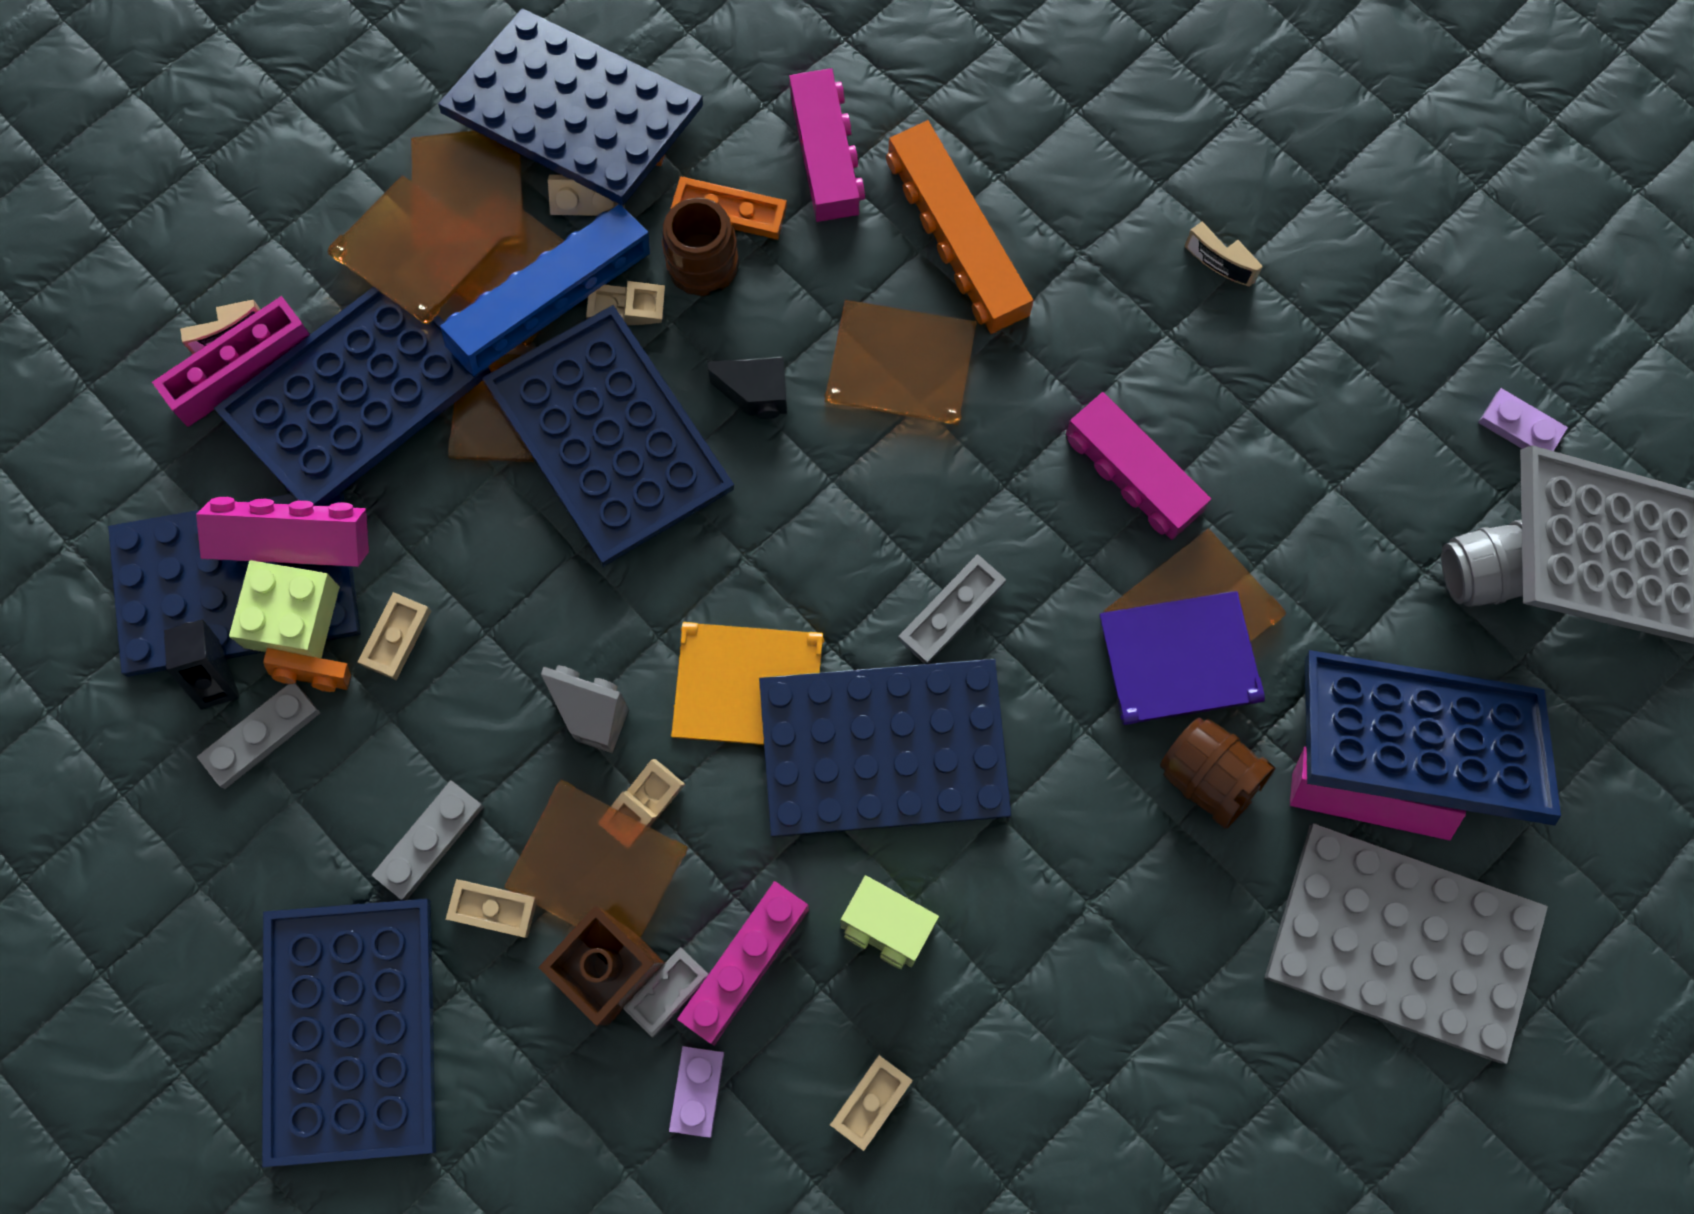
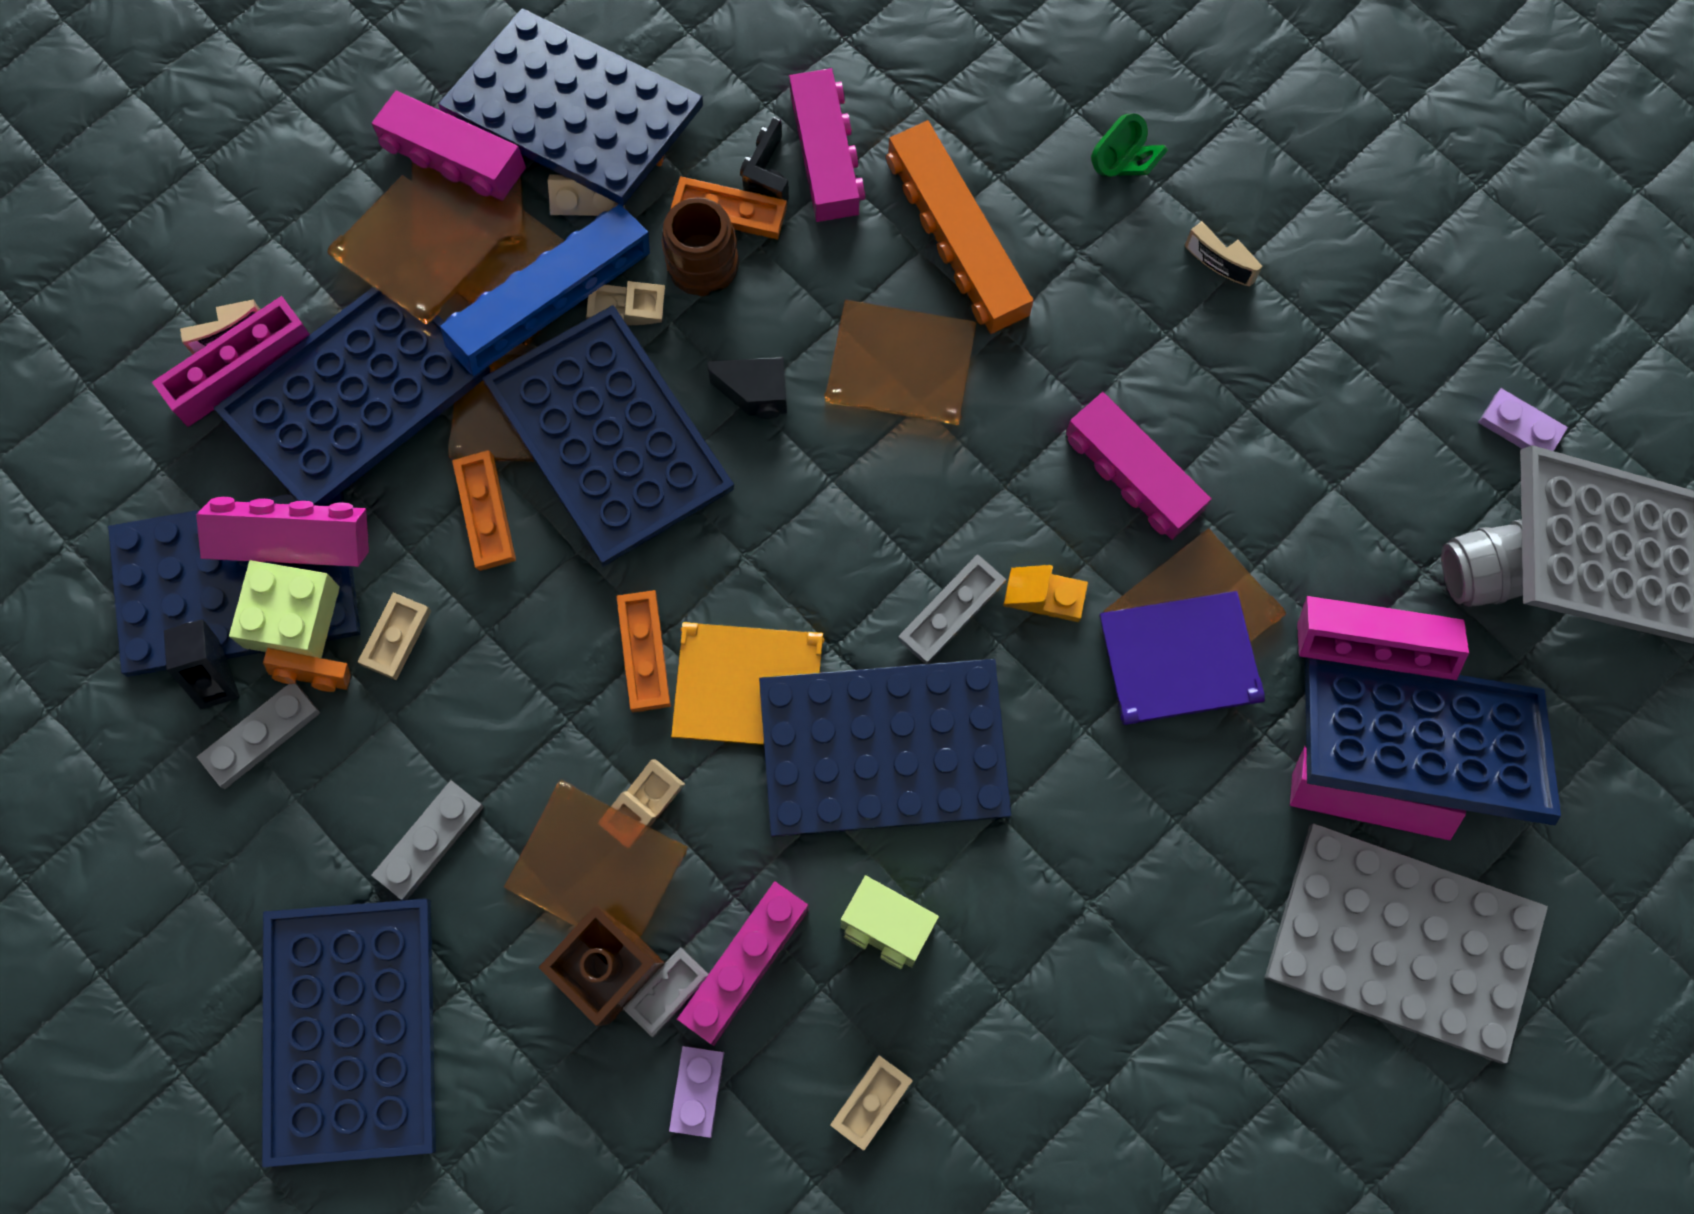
(448, 145): none -> dark pink brick
(484, 510): none -> orange plate
(491, 908): tan plate -> none
(589, 709): light grey slope -> none
(643, 651): none -> orange plate
(752, 171): none -> black bracket
(1044, 593): none -> light orange slope
(1124, 146): none -> green bracket
(1215, 770): reddish brown piece -> none
(1382, 638): none -> dark pink brick

